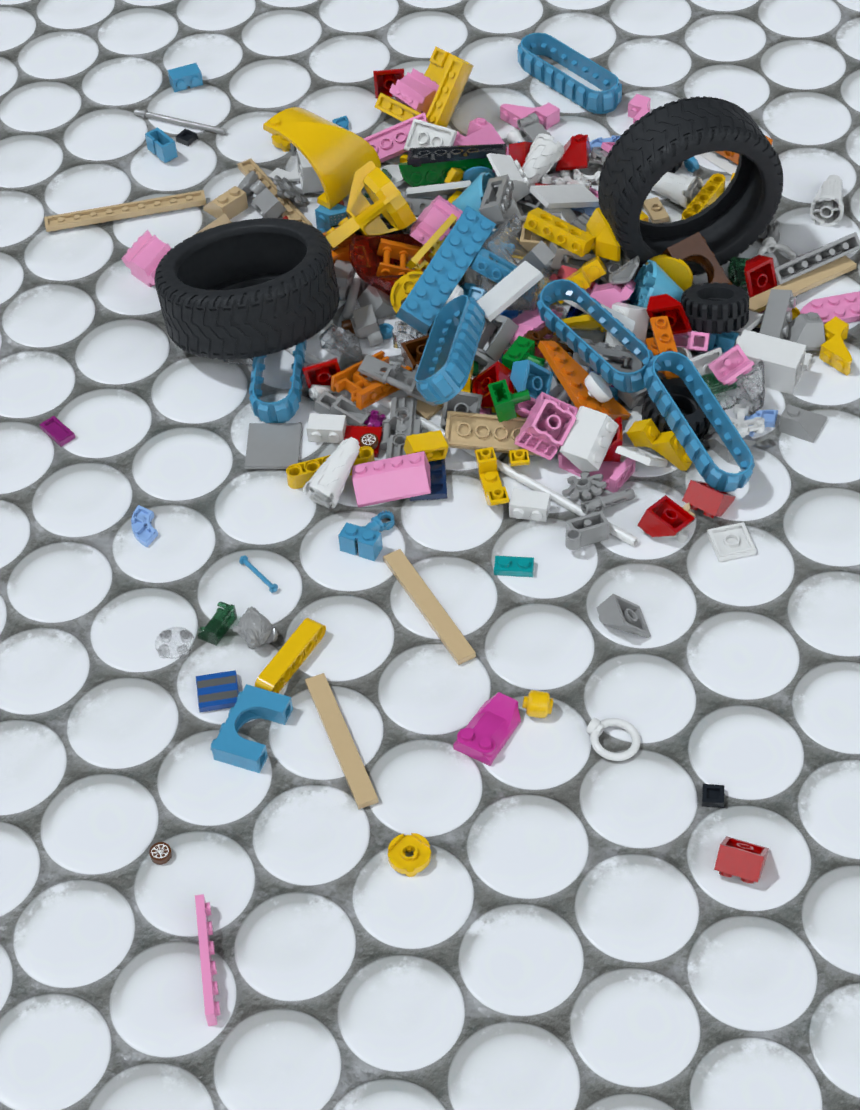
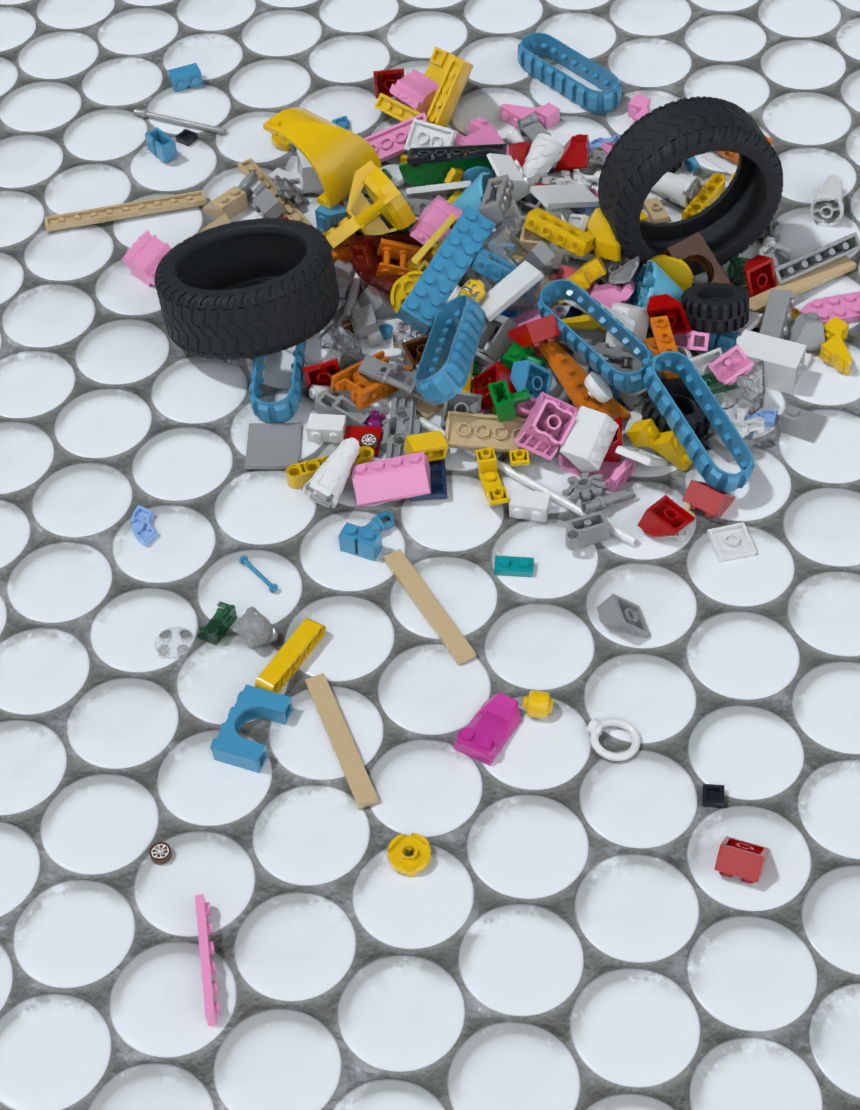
(57, 431): magenta tile -> none
(217, 691): blue tile -> none
(473, 289): none -> yellow head
(535, 332): none -> red slope
(579, 221): none -> white tile

